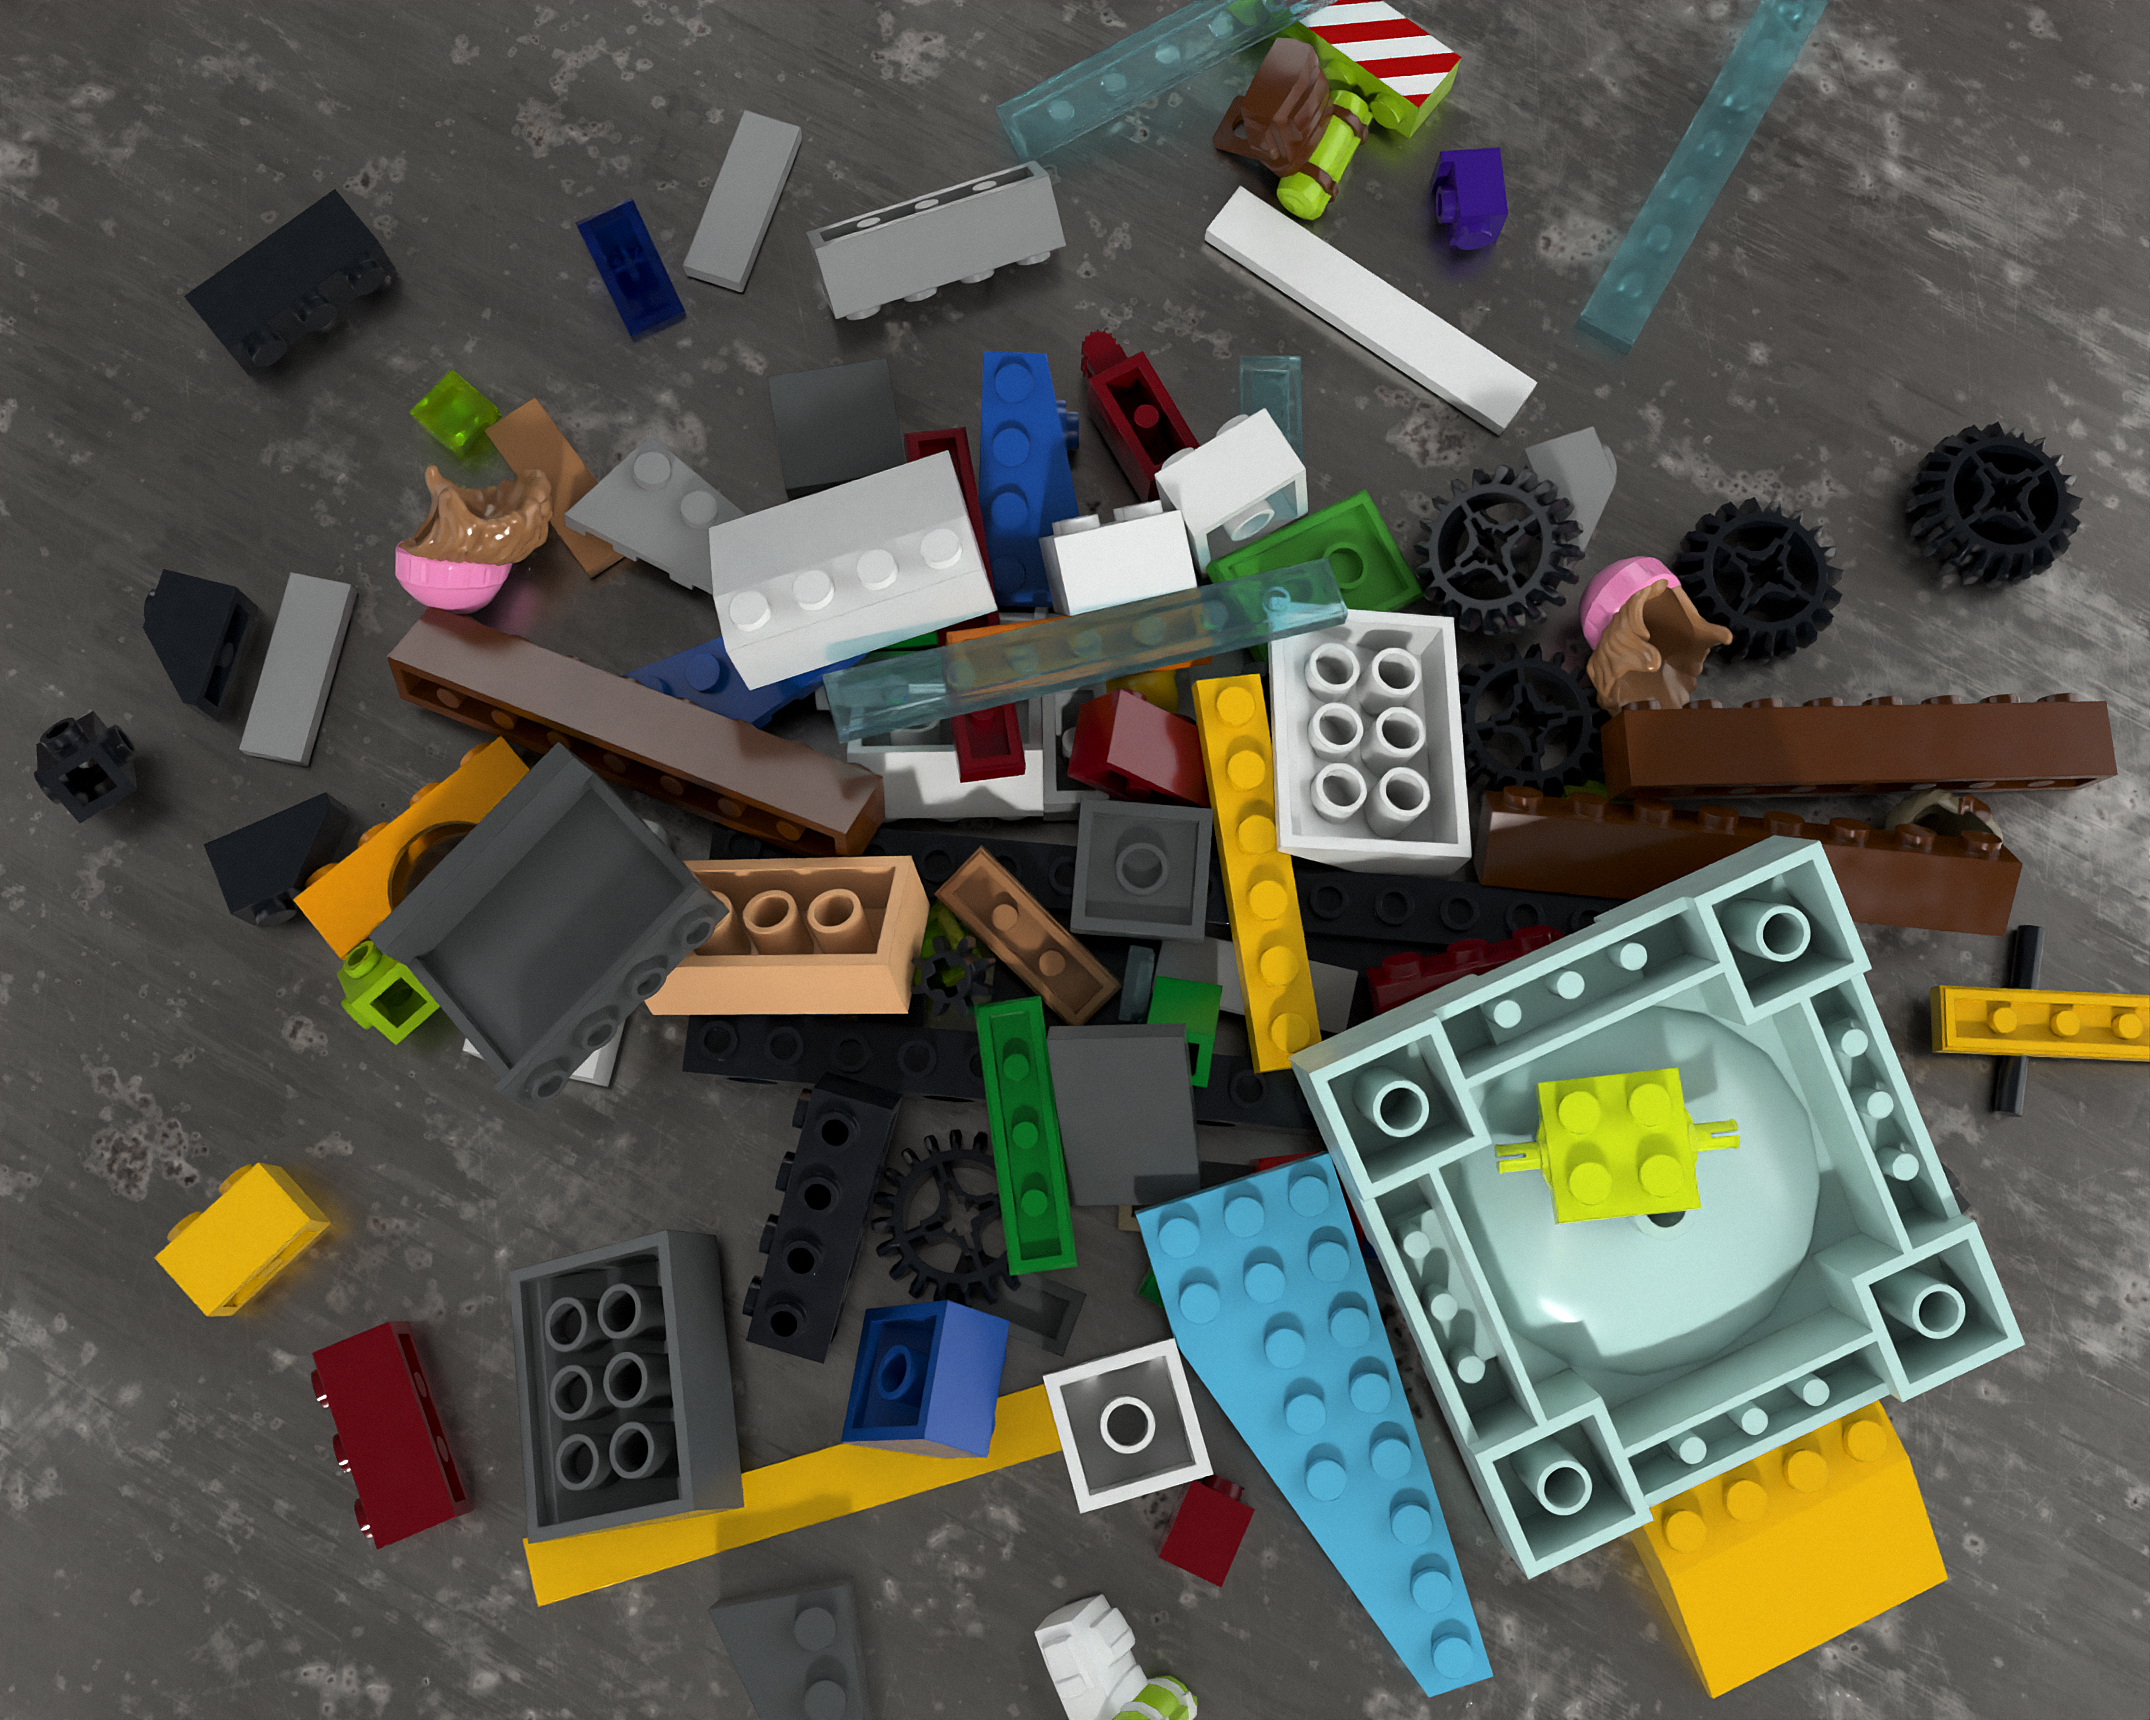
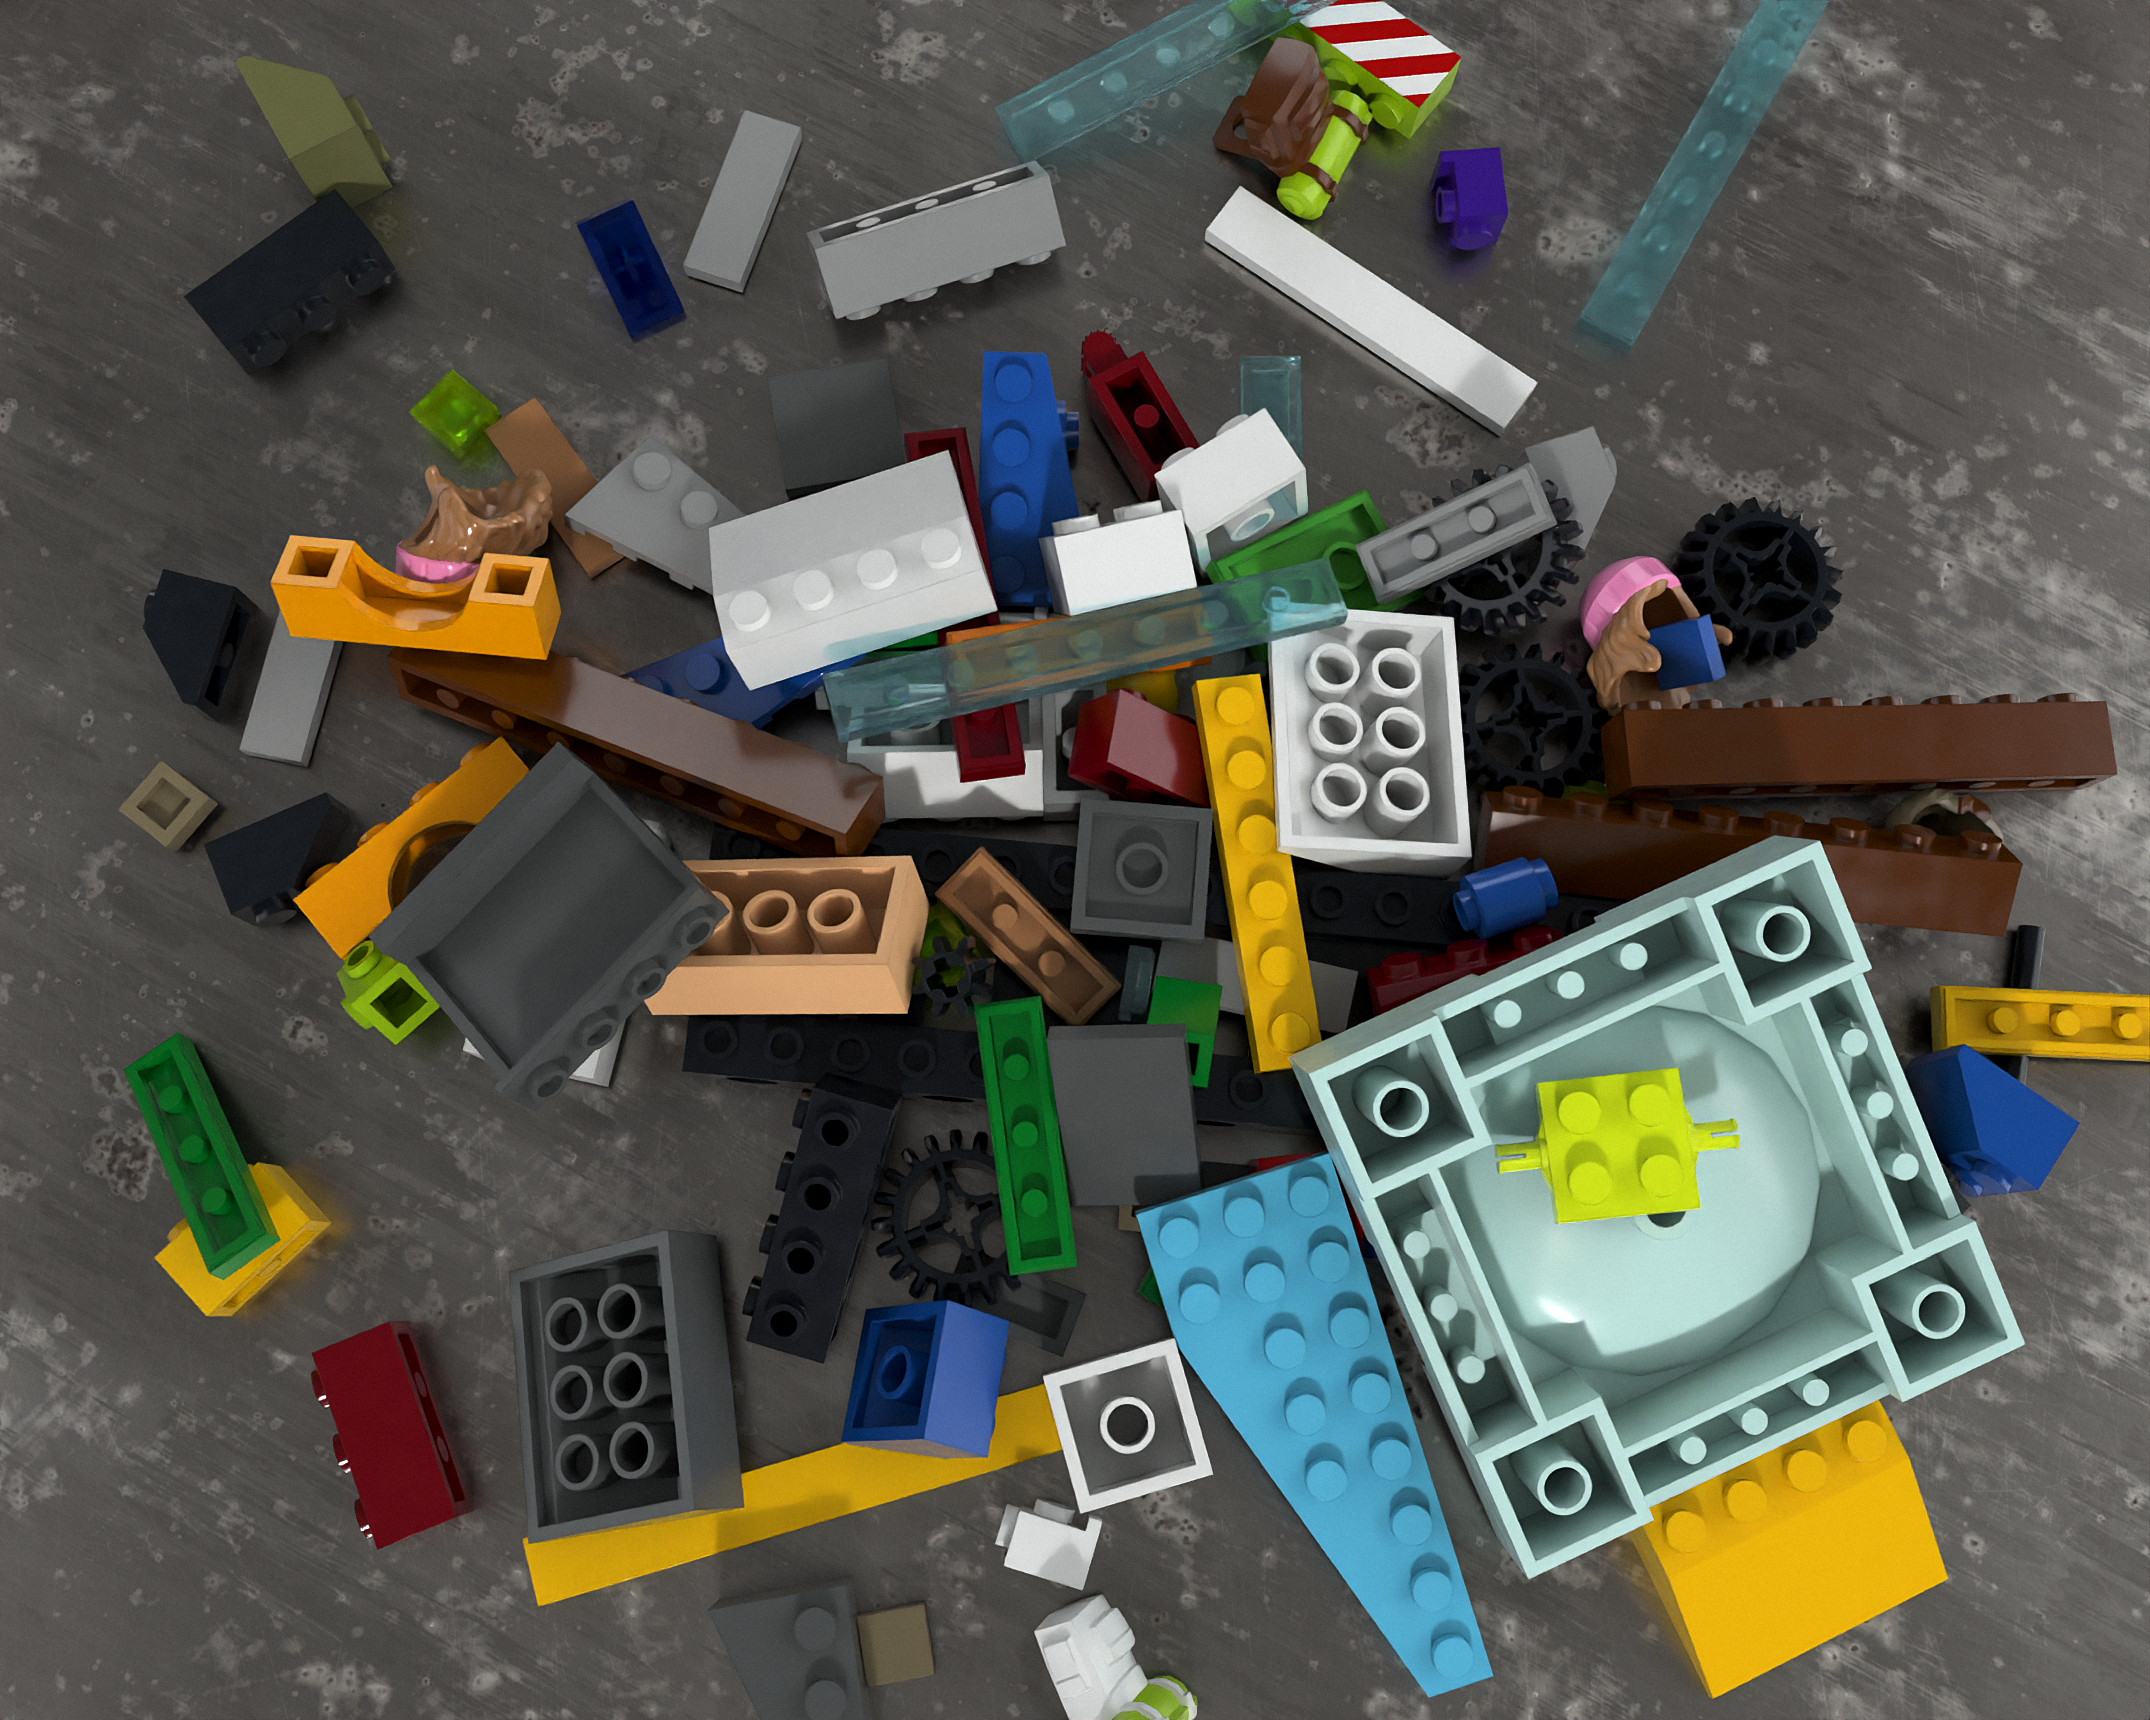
(85, 765): black brick -> none
(168, 806): none -> dark tan plate
(201, 1156): none -> green tile
(319, 130): none -> olive slope
(343, 595): none -> light orange arch
(896, 1644): none -> dark tan tile
(1049, 1541): none -> white brick
(1206, 1528): dark red brick -> none
(1456, 534): none -> light grey tile
(1505, 897): none -> blue brick
(1687, 652): none -> blue tile
(1986, 1122): none -> blue slope
(2006, 541): black gear -> none

